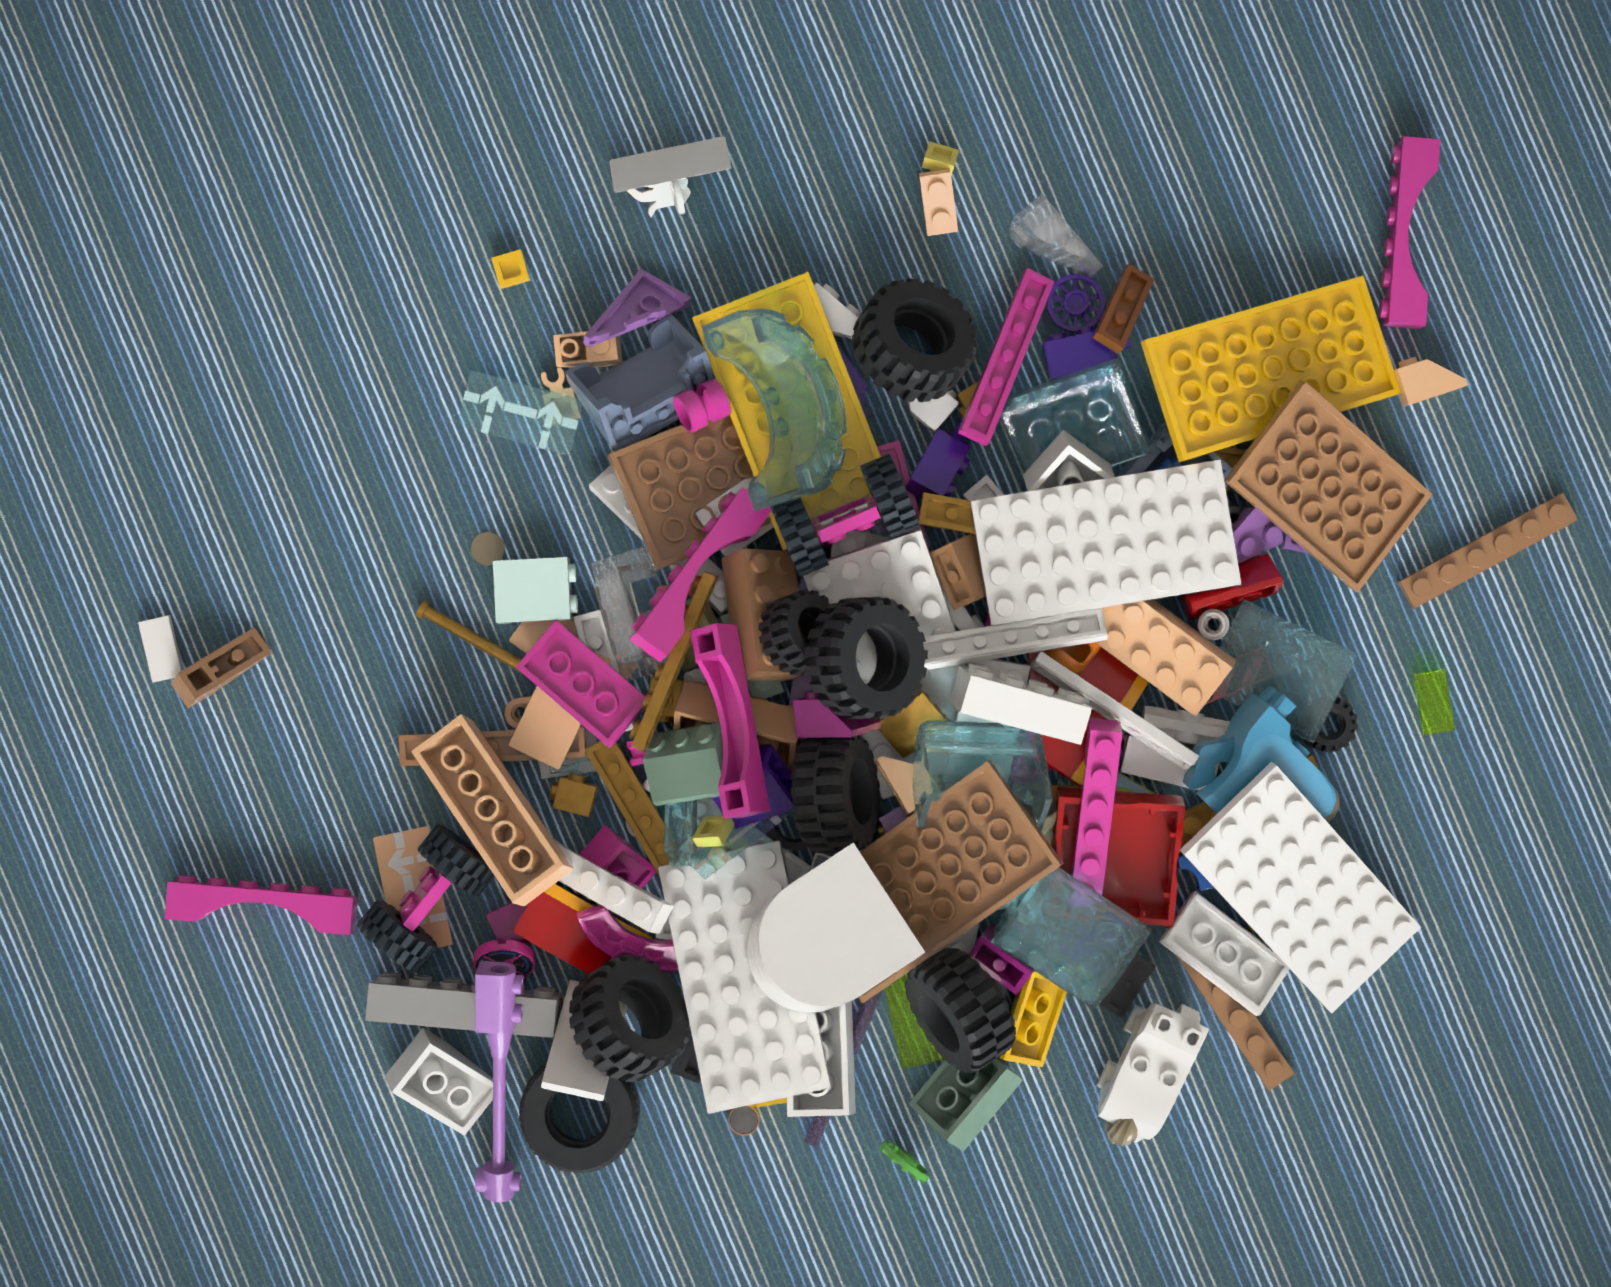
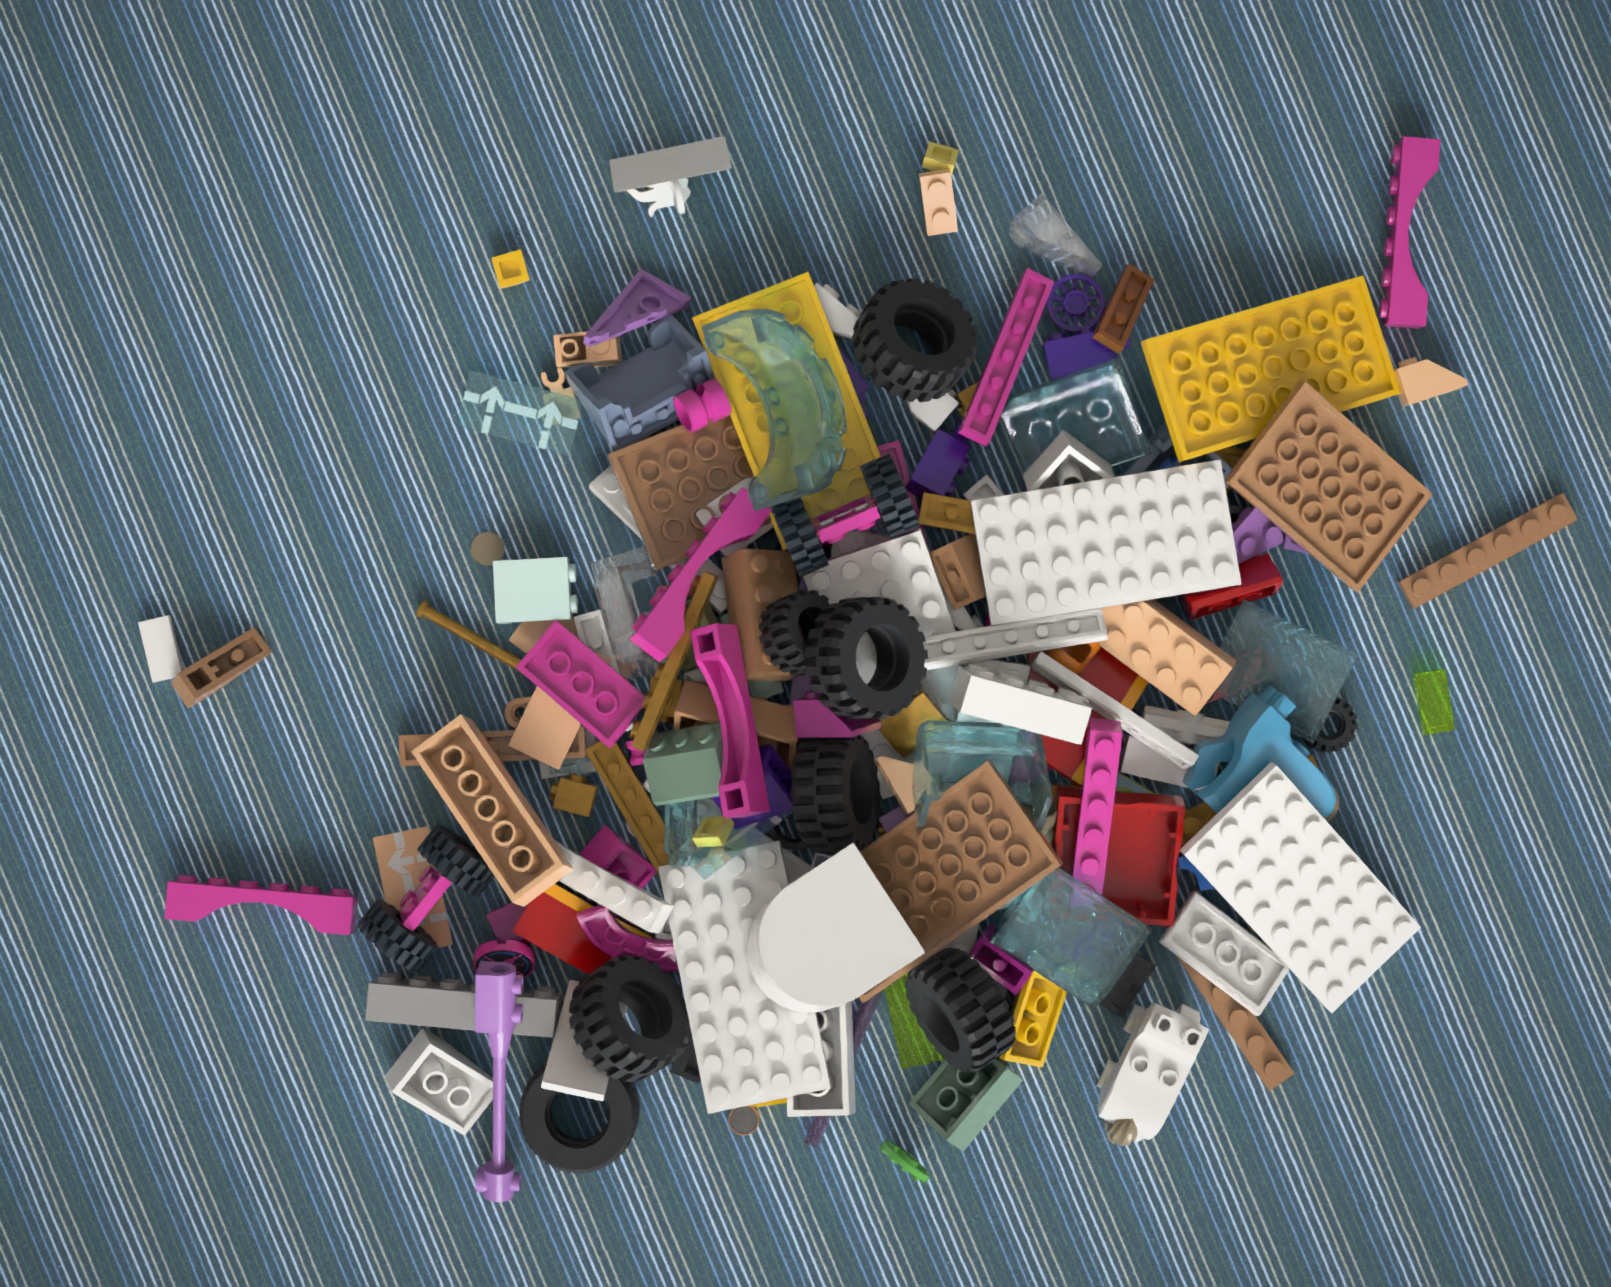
(1206, 631): white cone -> none

